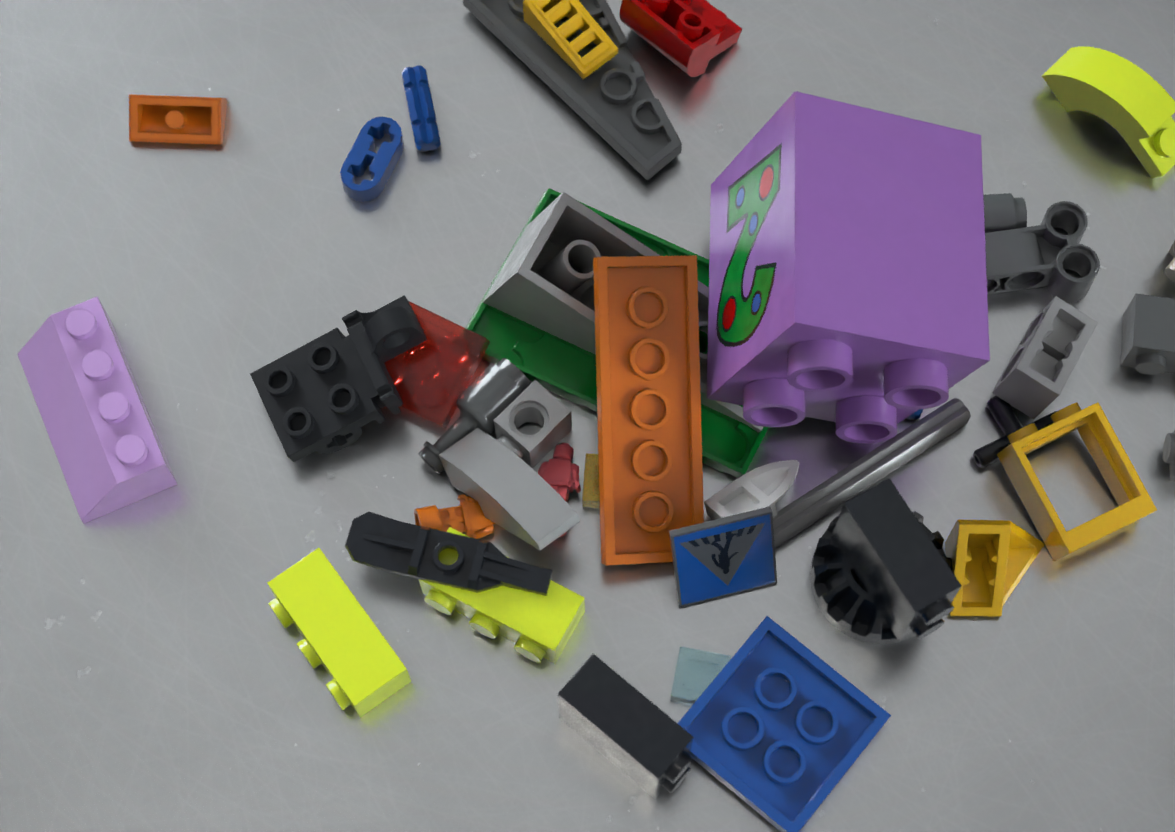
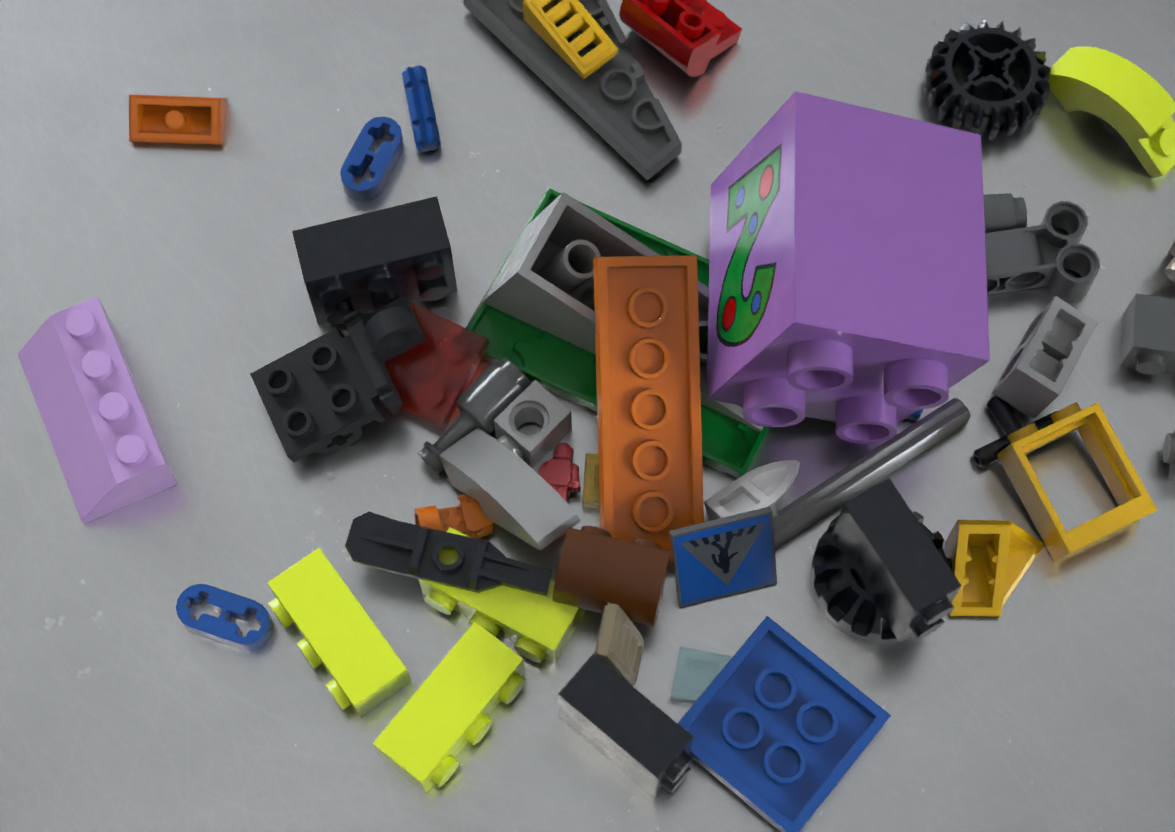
(228, 606): none -> blue beam
(376, 260): none -> black brick
(451, 708): none -> neon yellow brick
(613, 571): none -> reddish brown brick
(619, 643): none -> dark tan slope
(988, 96): none -> black gear

